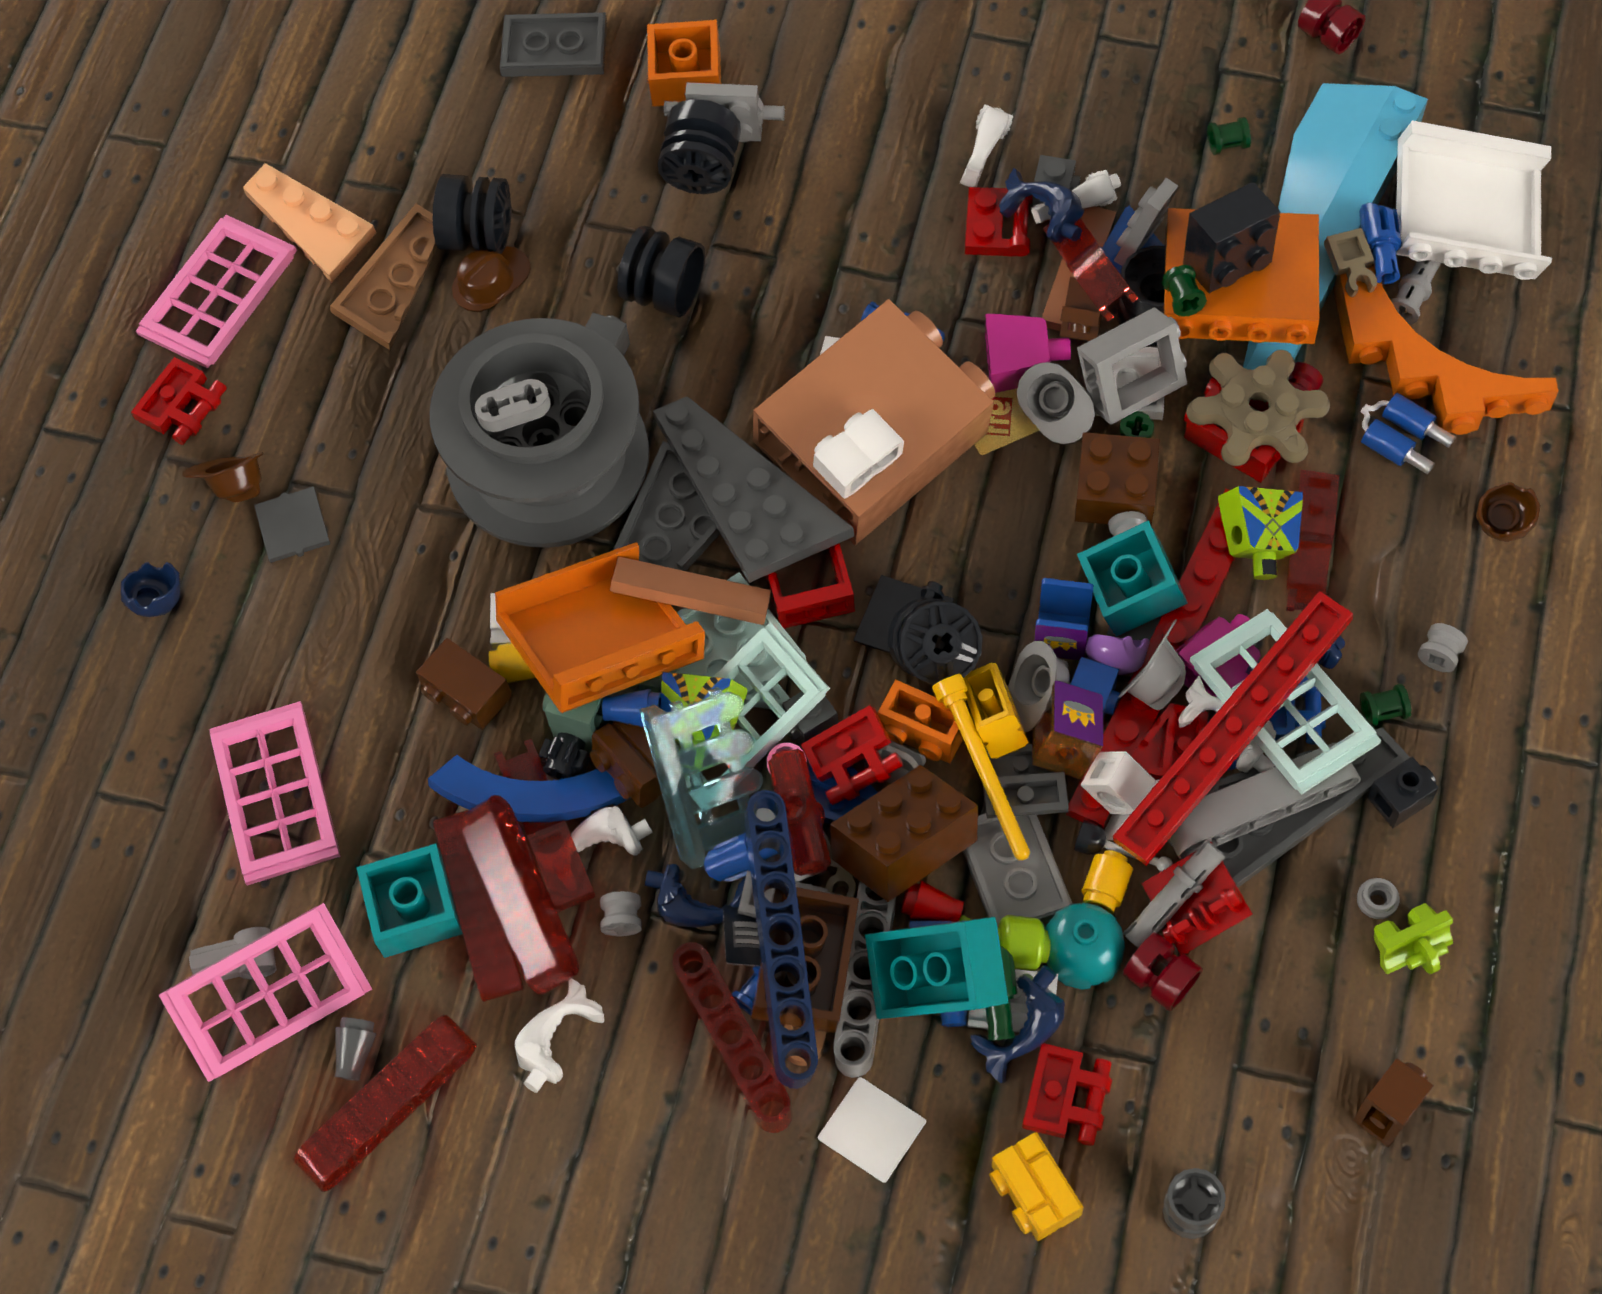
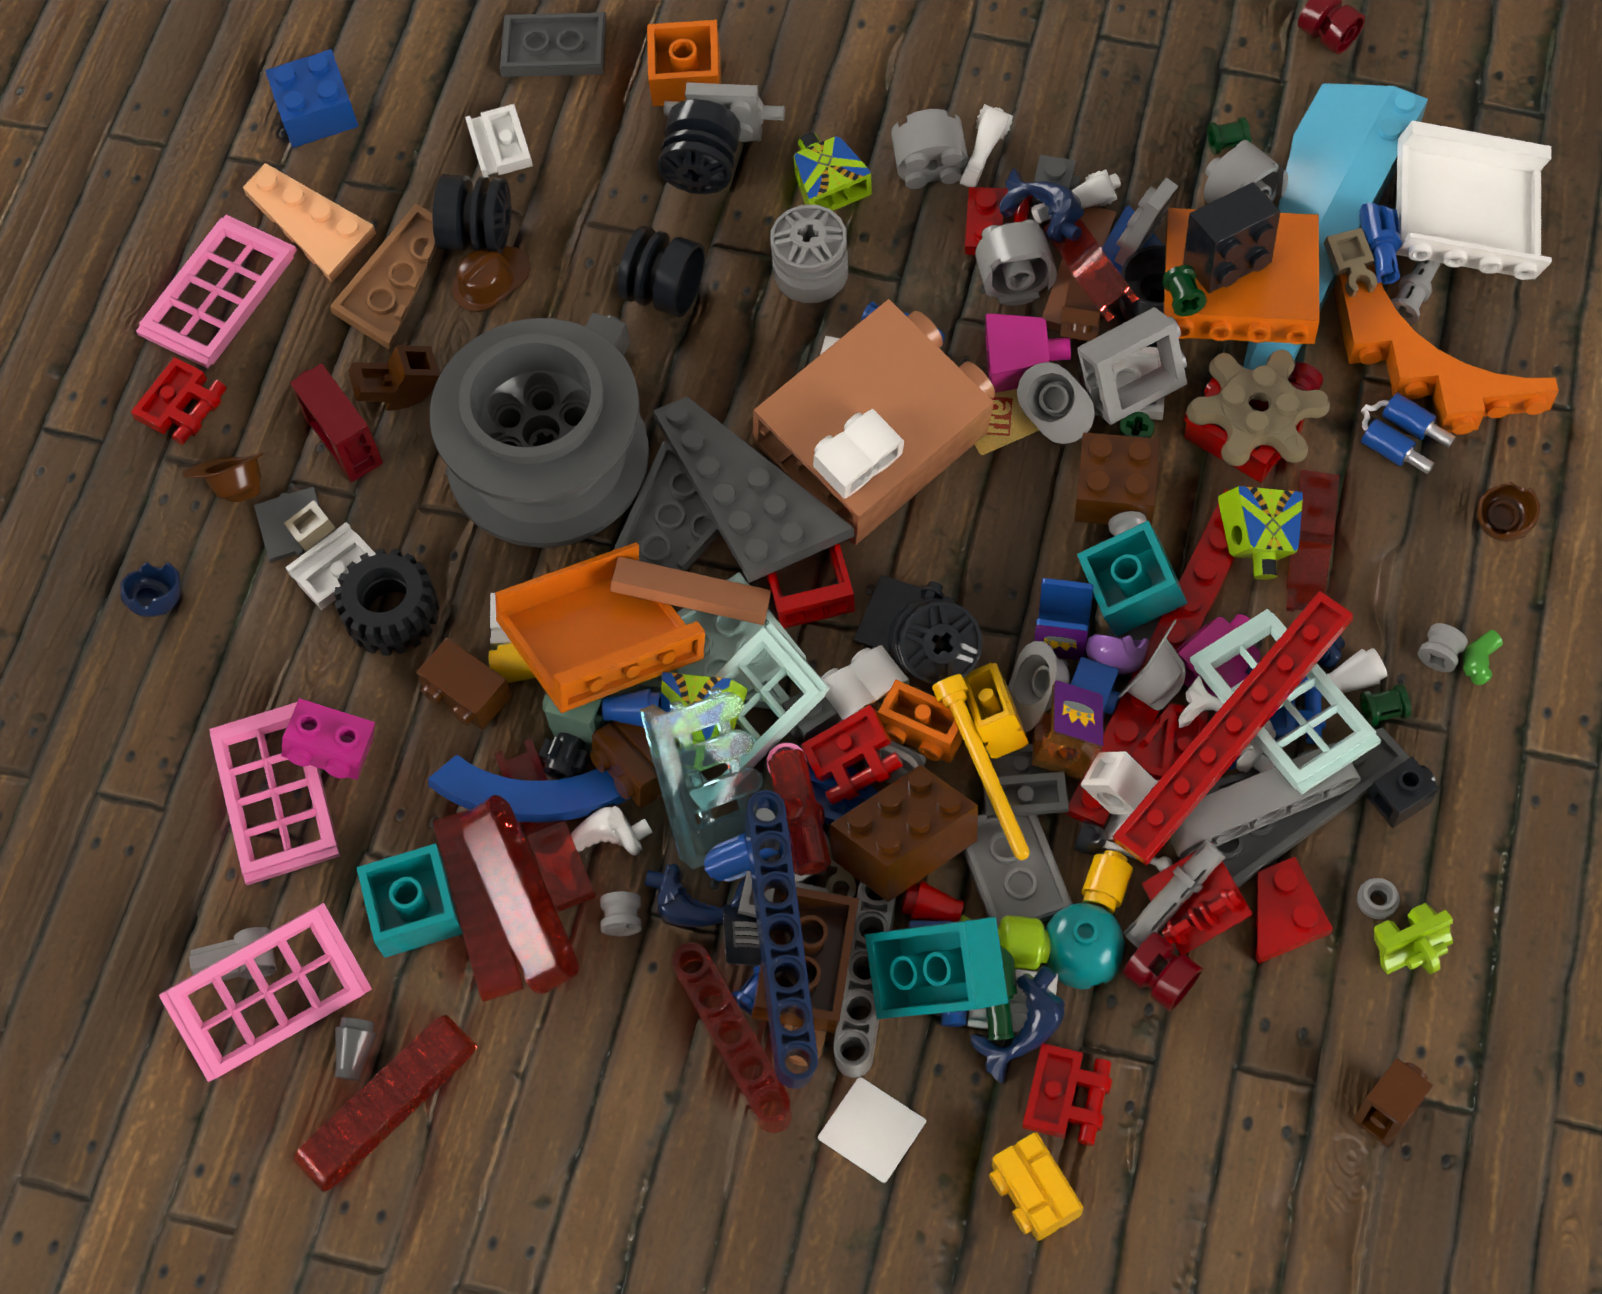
(309, 525): none -> dark tan plate
(311, 98): none -> blue brick
(322, 565): none -> white plate
(327, 739): none -> dark pink brick
(336, 422): none -> dark red window
(379, 576): none -> black tyre
(400, 382): none -> reddish brown brick
(499, 141): none -> white plate
(512, 405): light grey beam -> none
(534, 1039): white animal -> none
(809, 253): none -> light grey wheel
(830, 172): none -> lime torso
(862, 682): none -> white brick
(929, 148): none -> light grey brick
(1015, 262): none -> light grey brick
(1194, 1203): dark grey wheel -> none
(1241, 167): none -> light grey brick
(1286, 911): none -> red wing
(1359, 671): none -> white cone
(1476, 657): none -> bright green arm

